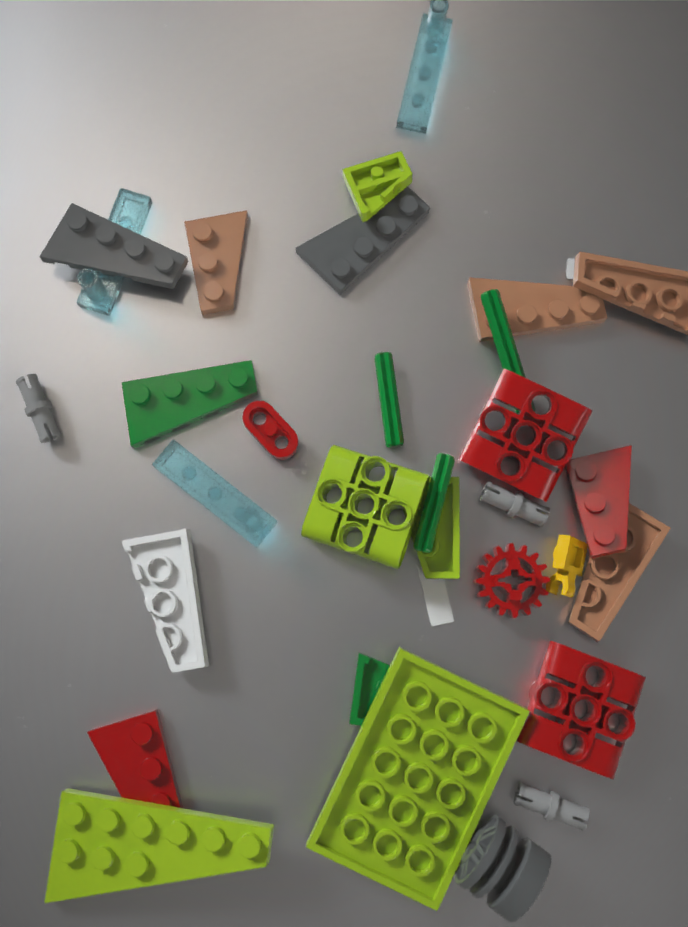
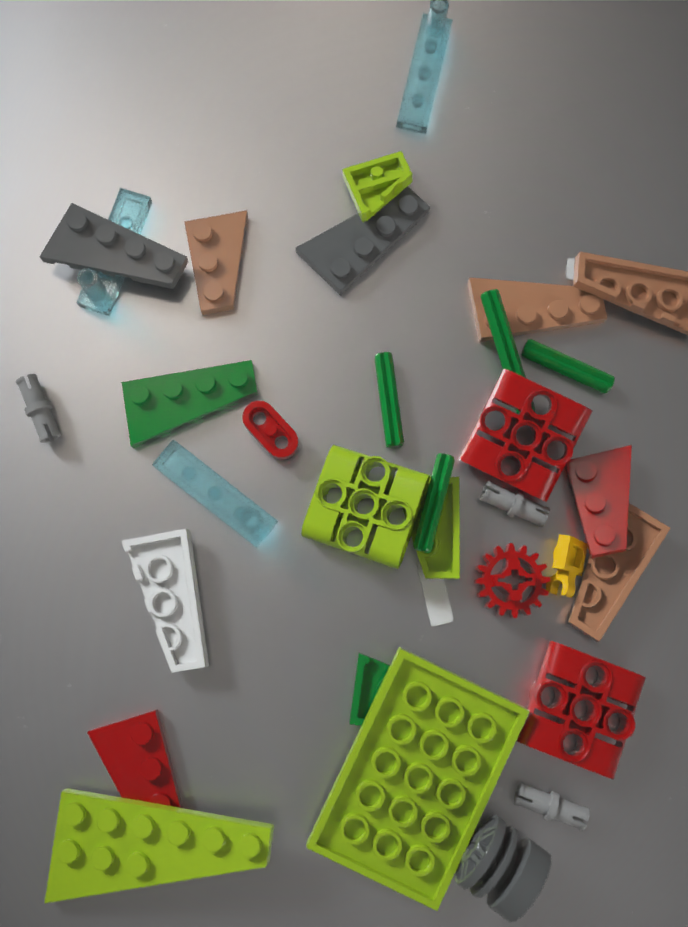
(568, 366): none -> green axle

